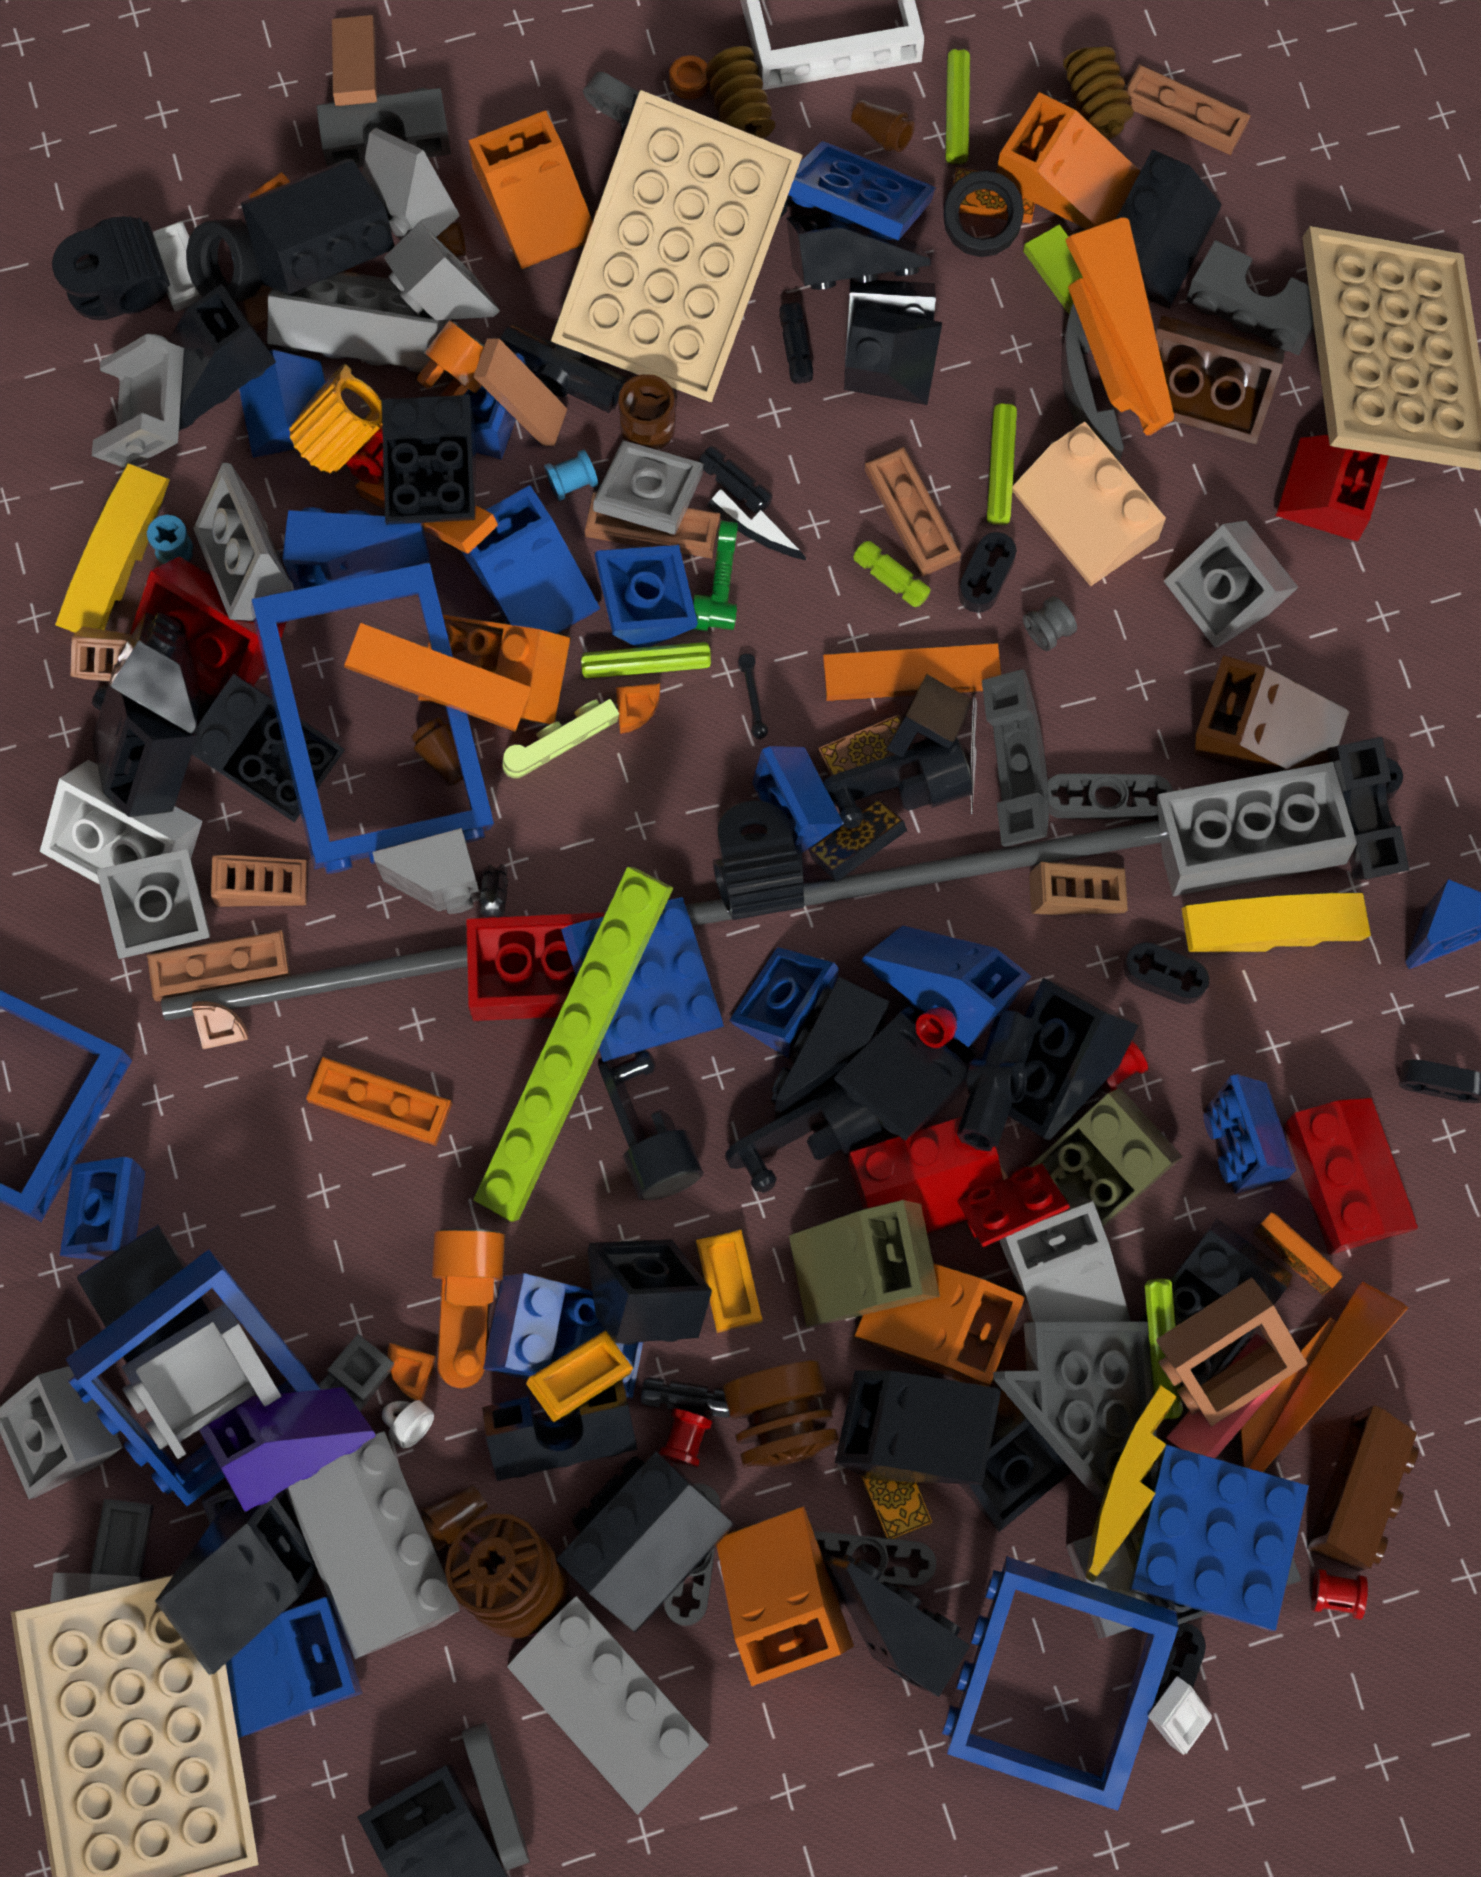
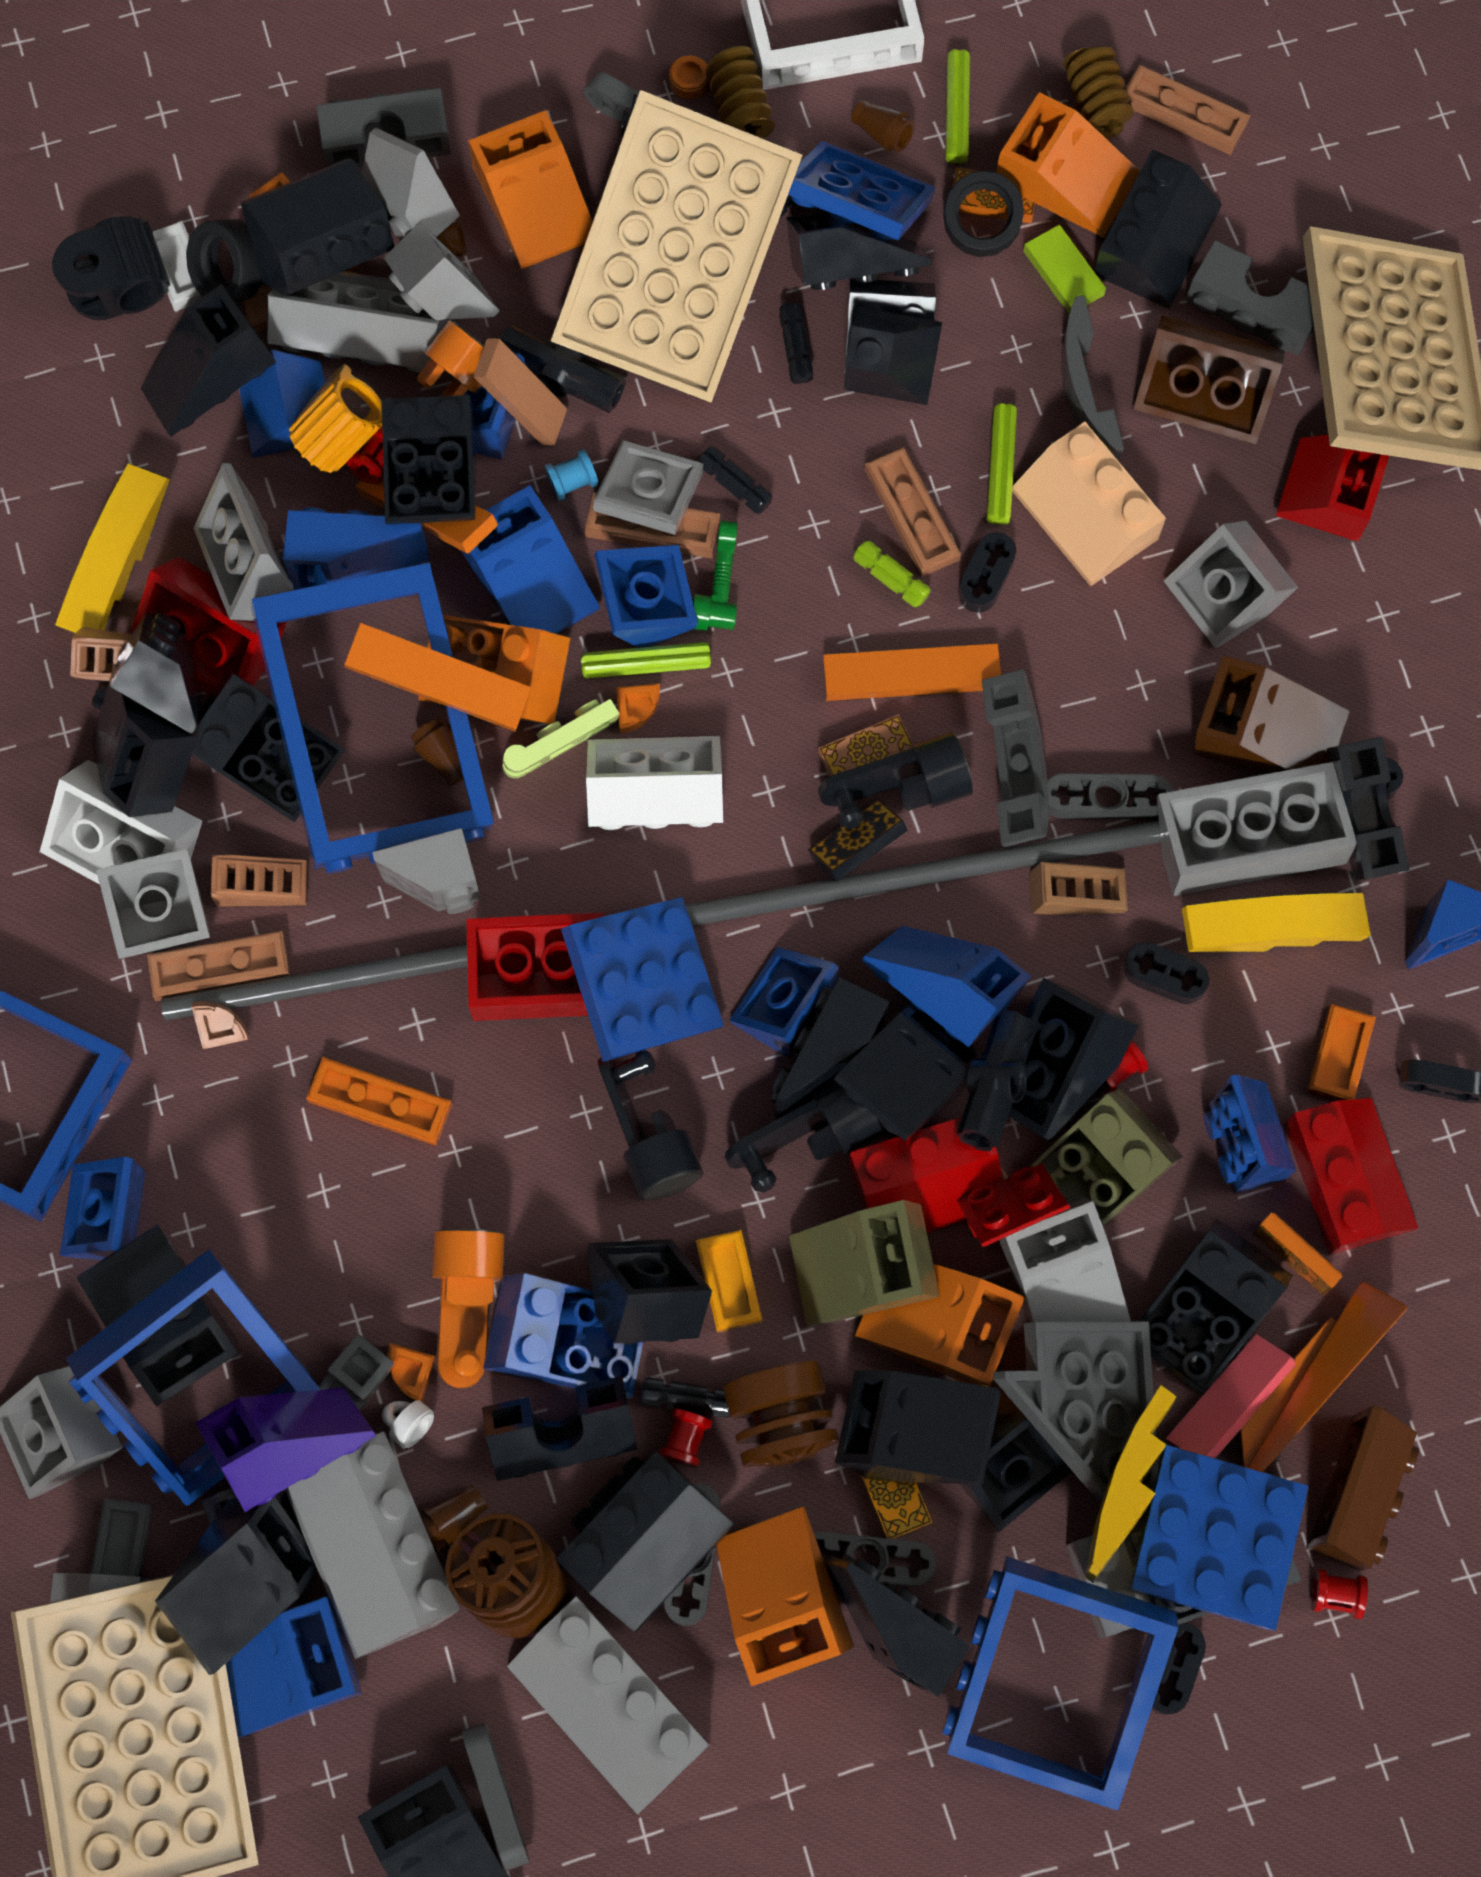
(147, 401): light grey panel -> none
(165, 529): dark azure bush -> none
(196, 1378): light grey panel -> none
(354, 60): nougat tile -> none
(494, 891): black axle -> none
(573, 1043): lime plate -> none
(579, 1376): light orange tile -> none
(647, 411): reddish brown wheel -> none
(654, 782): none -> white slope
(746, 664): black hinge -> none
(758, 529): sticker -> none
(758, 870): black piece -> none
(792, 783): blue slope -> none
(934, 712): black panel -> none
(936, 1027): red hinge -> none
(973, 749): white sticker -> none
(1050, 623): dark grey wheel -> none
(1119, 322): orange wedge -> none
(1160, 1321): lime axle -> none
(1180, 1716): white tile -> none
(1215, 1329): nougat window -> none
(1341, 1053): none -> orange tile

